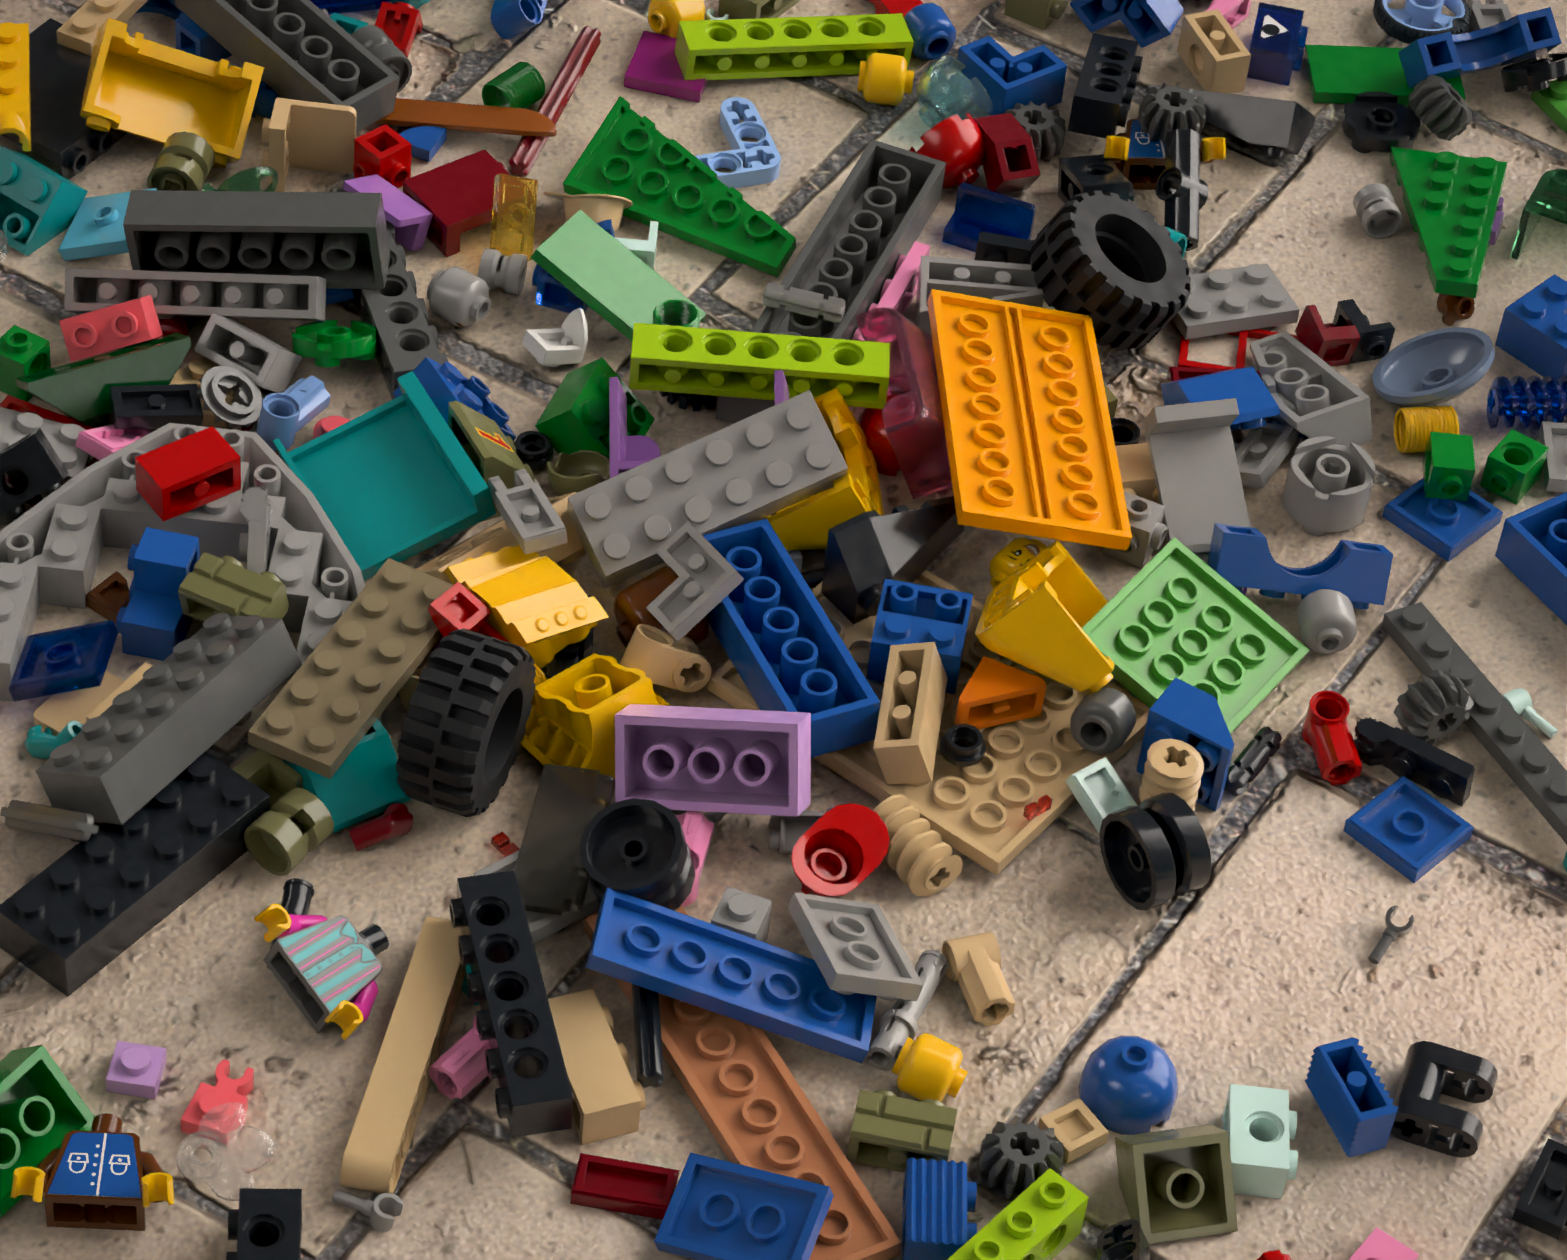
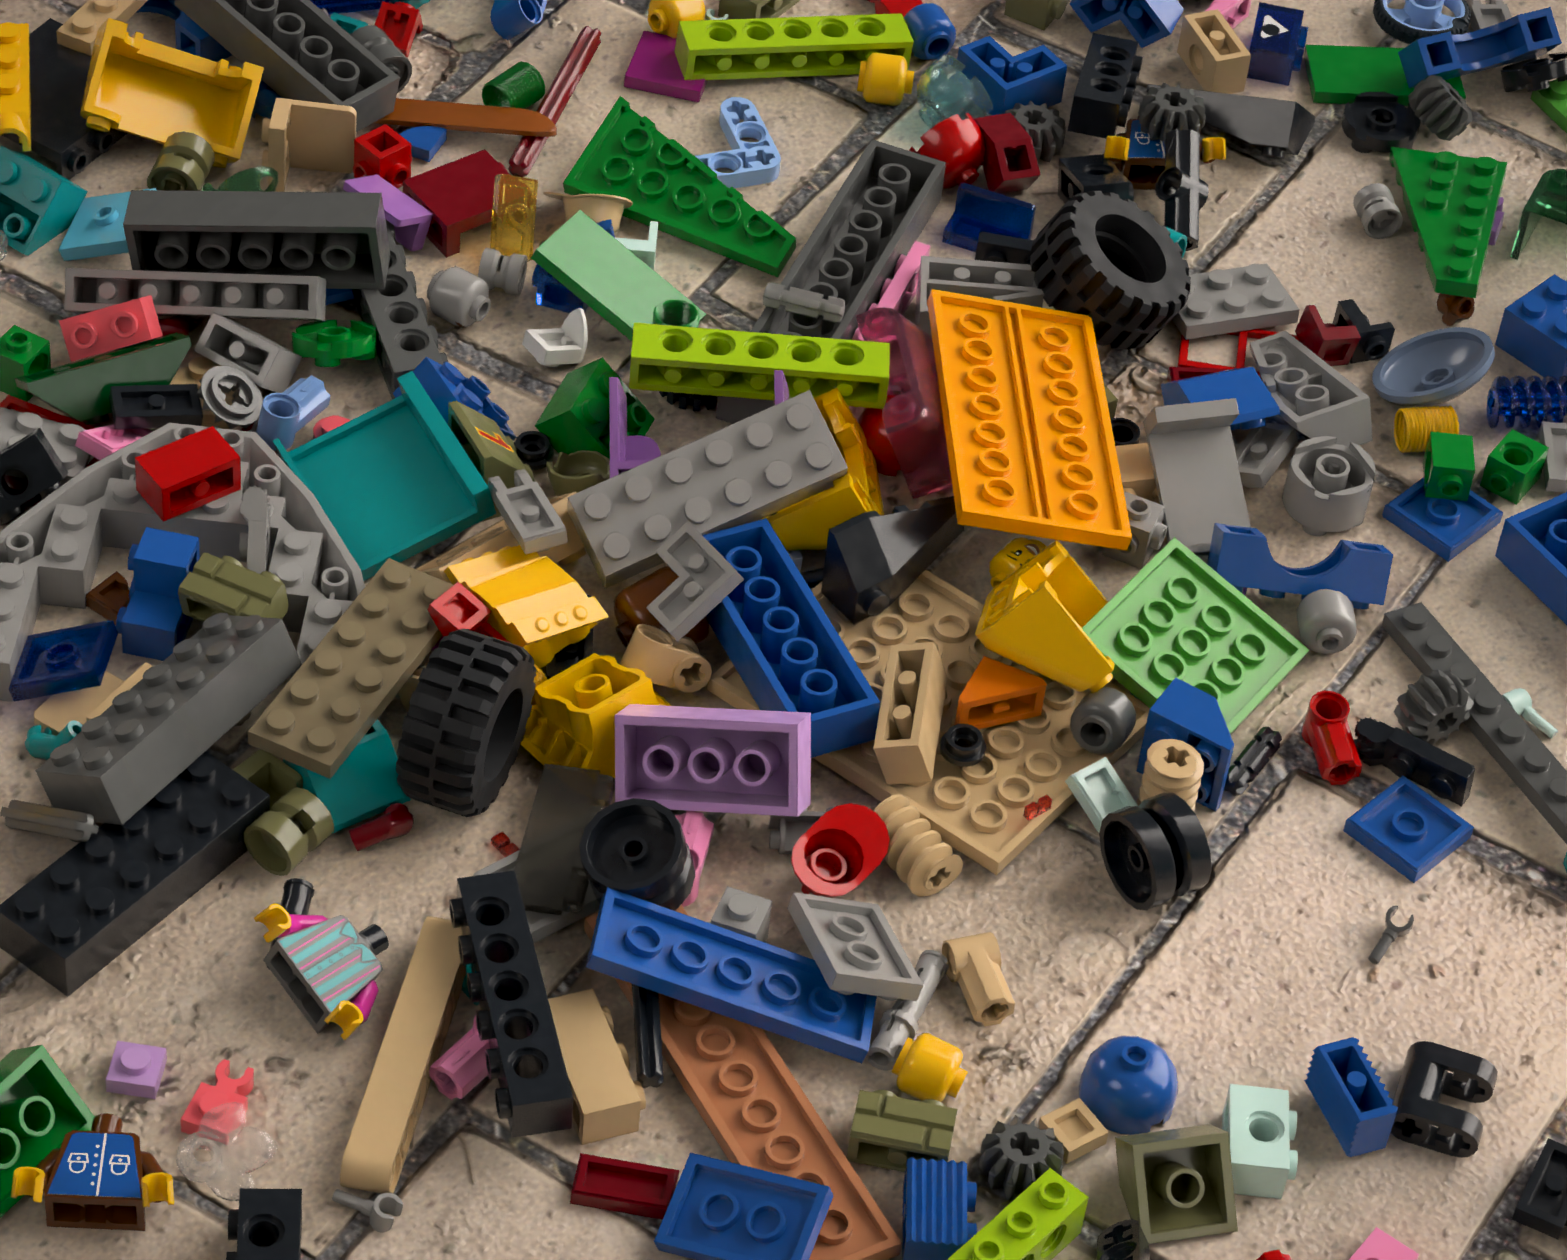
(920, 615): blue slope -> none

